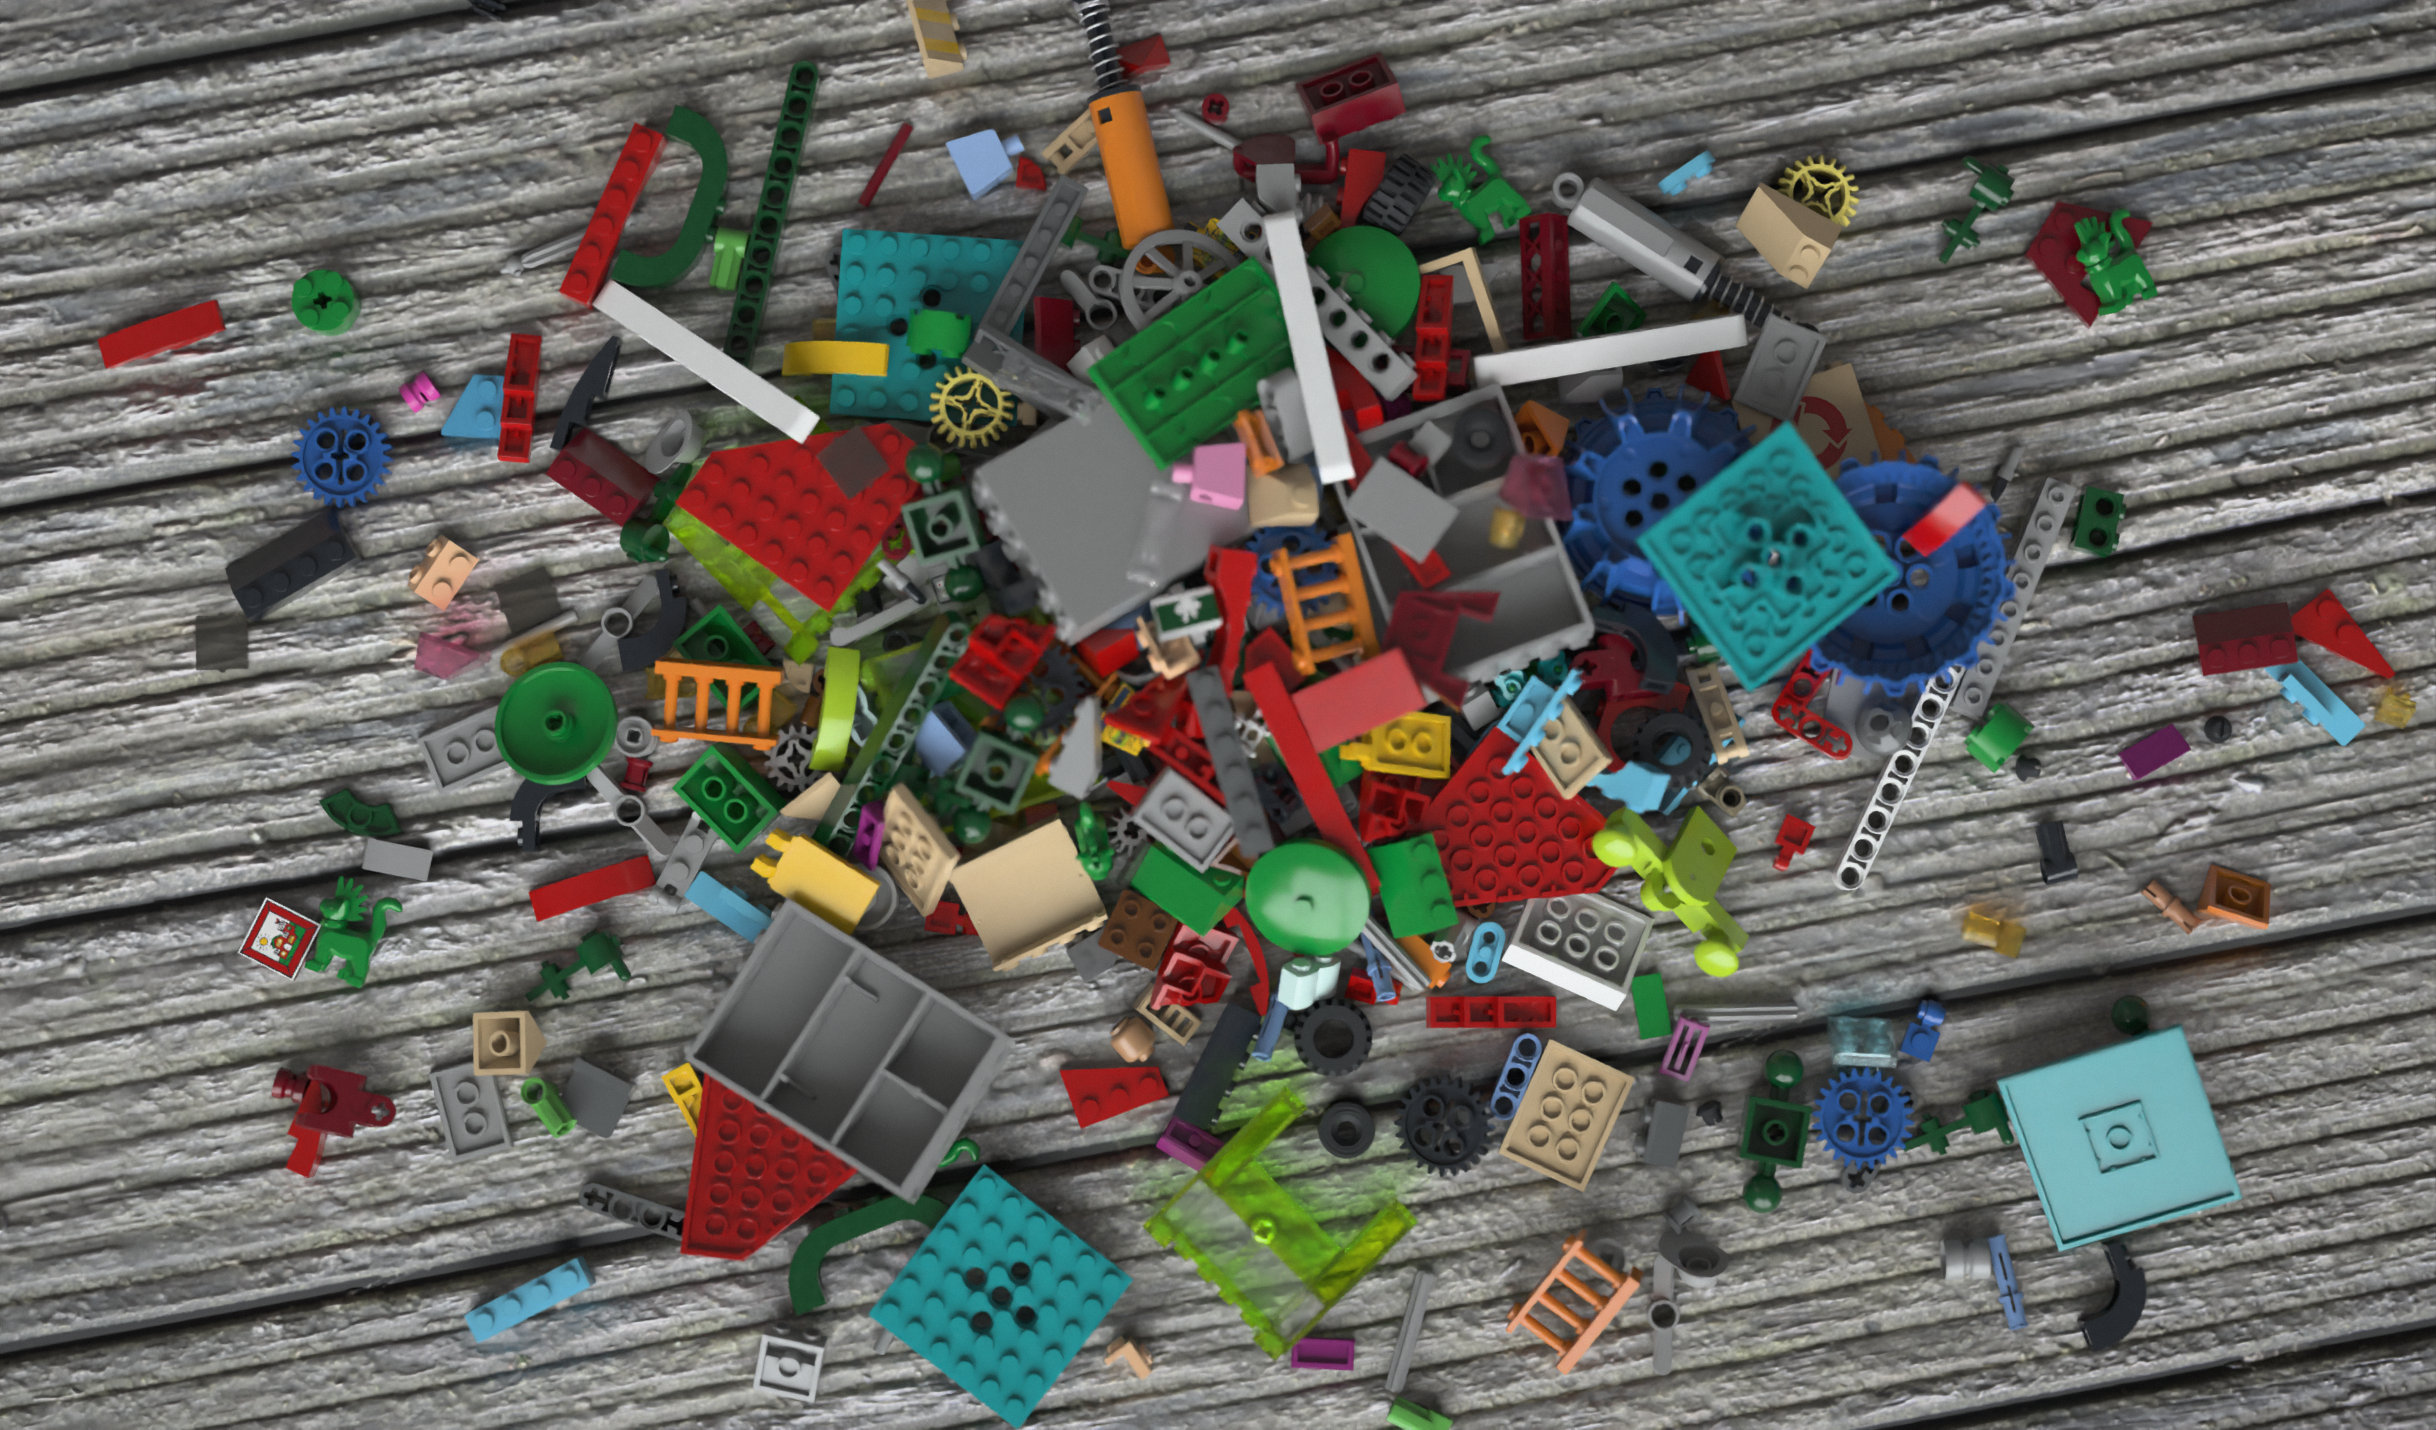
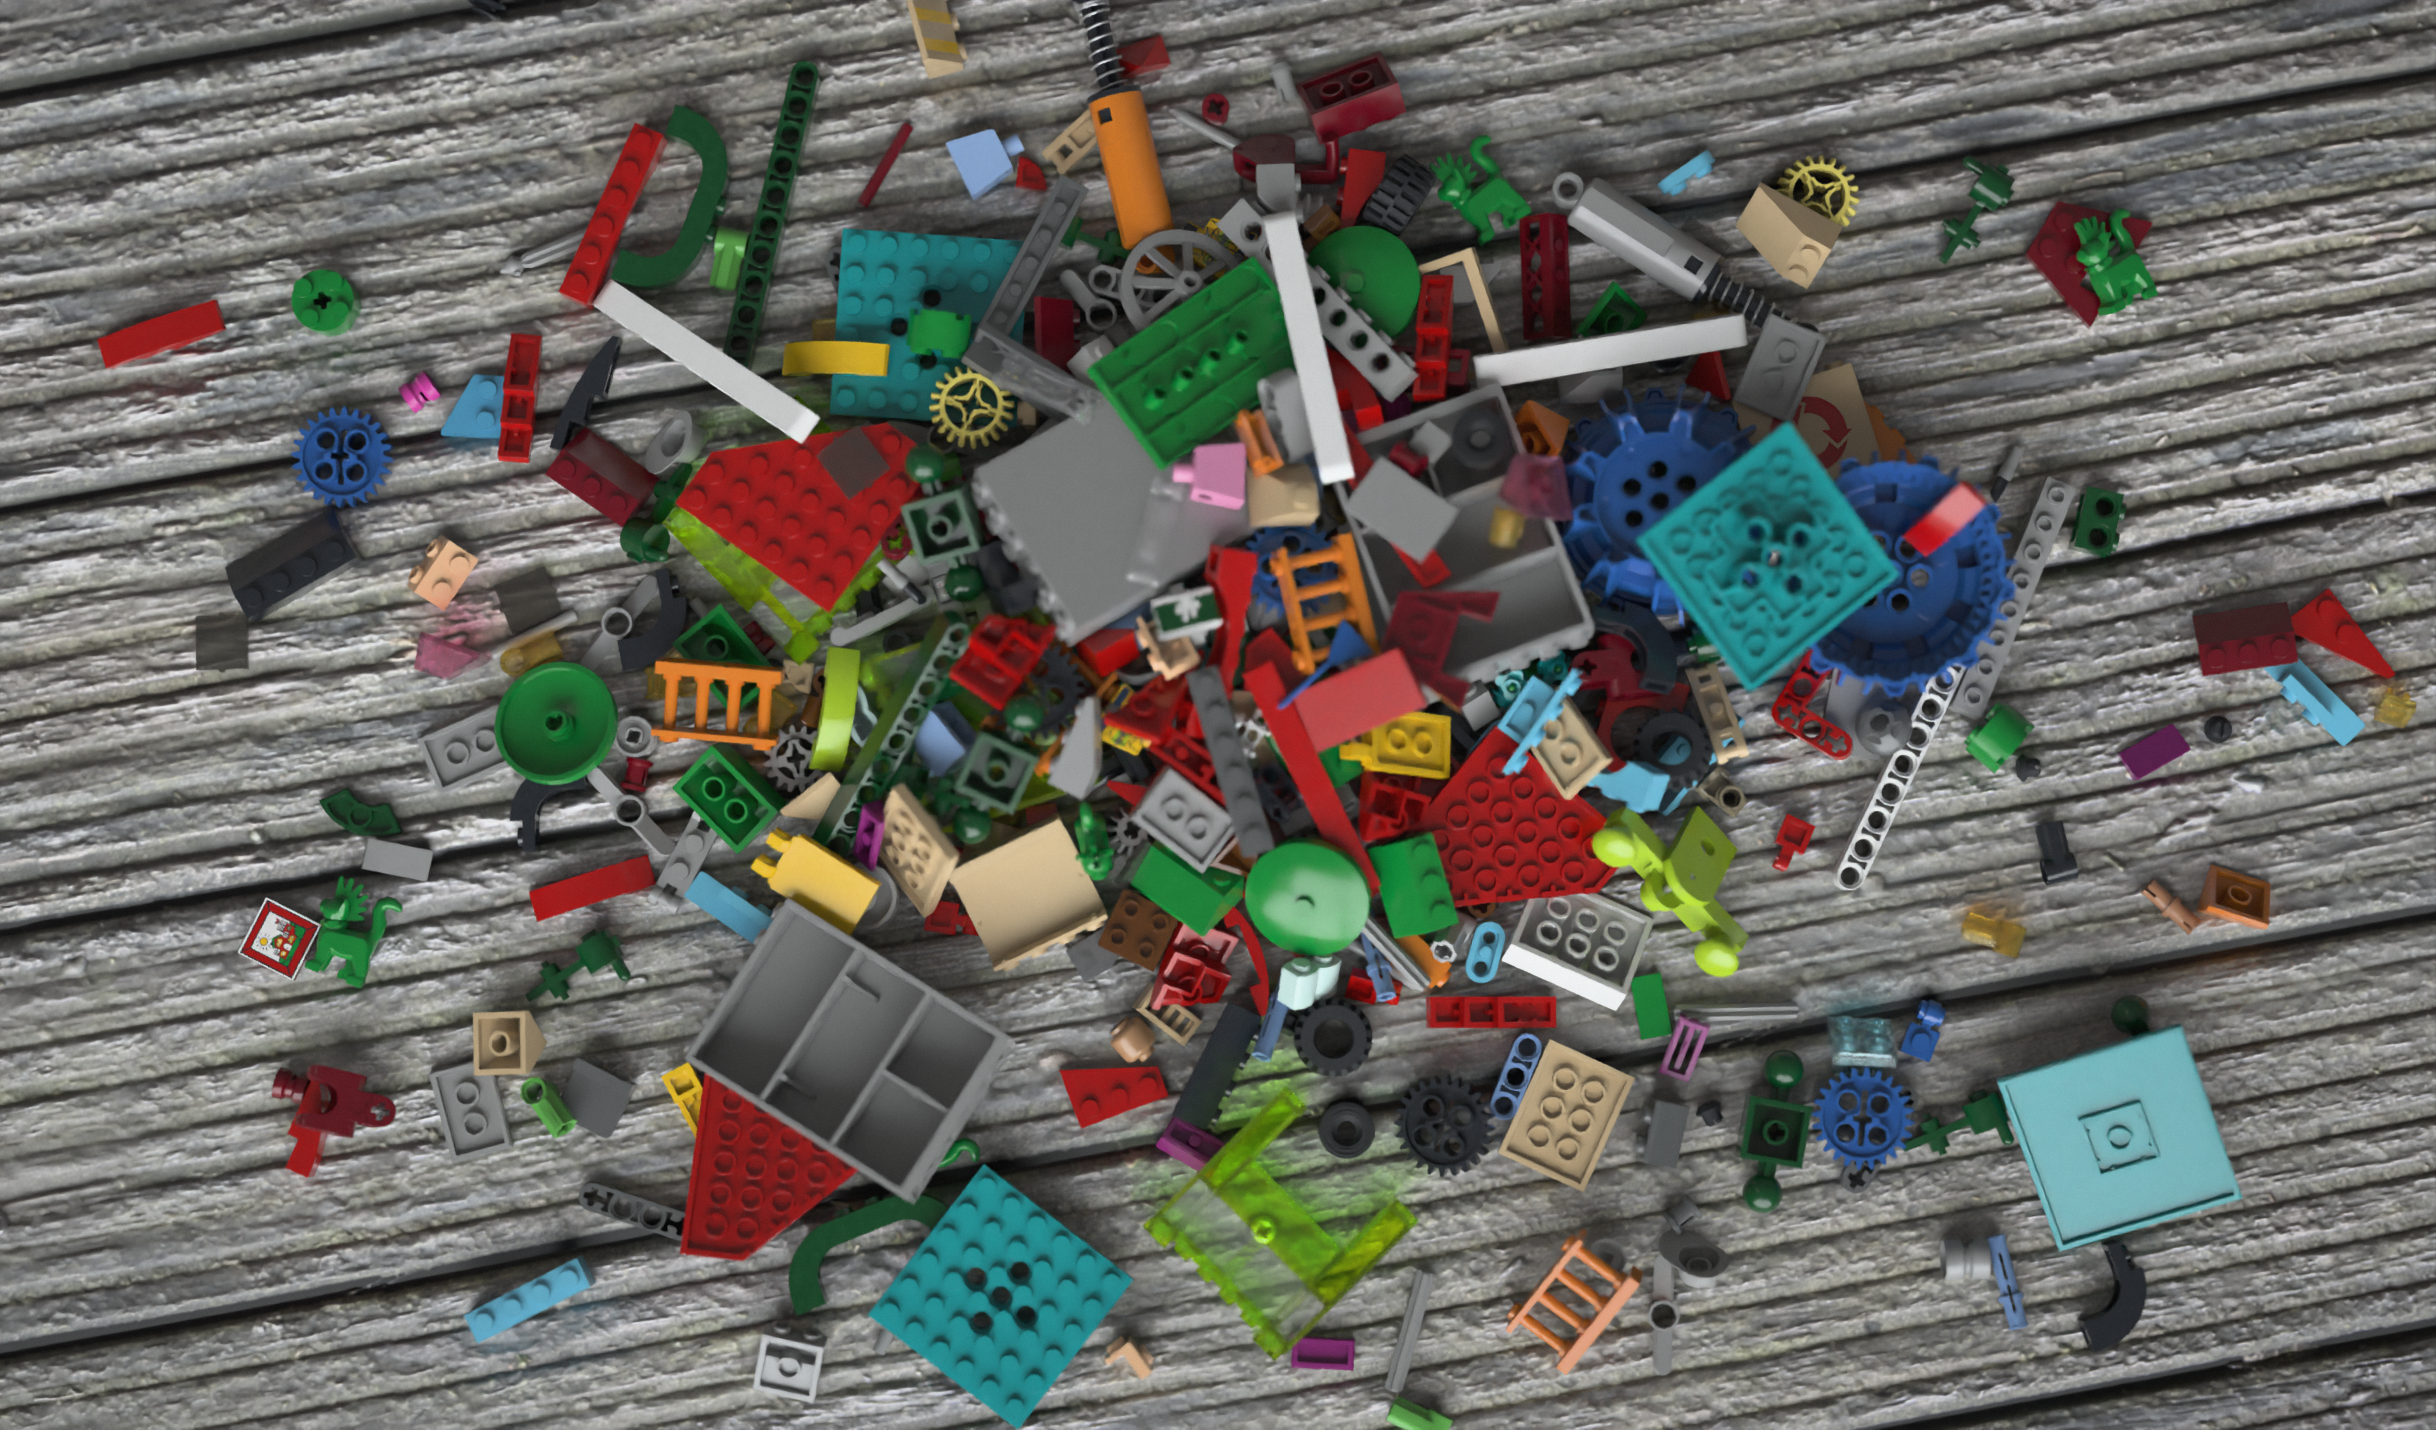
(1284, 81): none -> light grey pin
(1345, 648): none -> blue piece

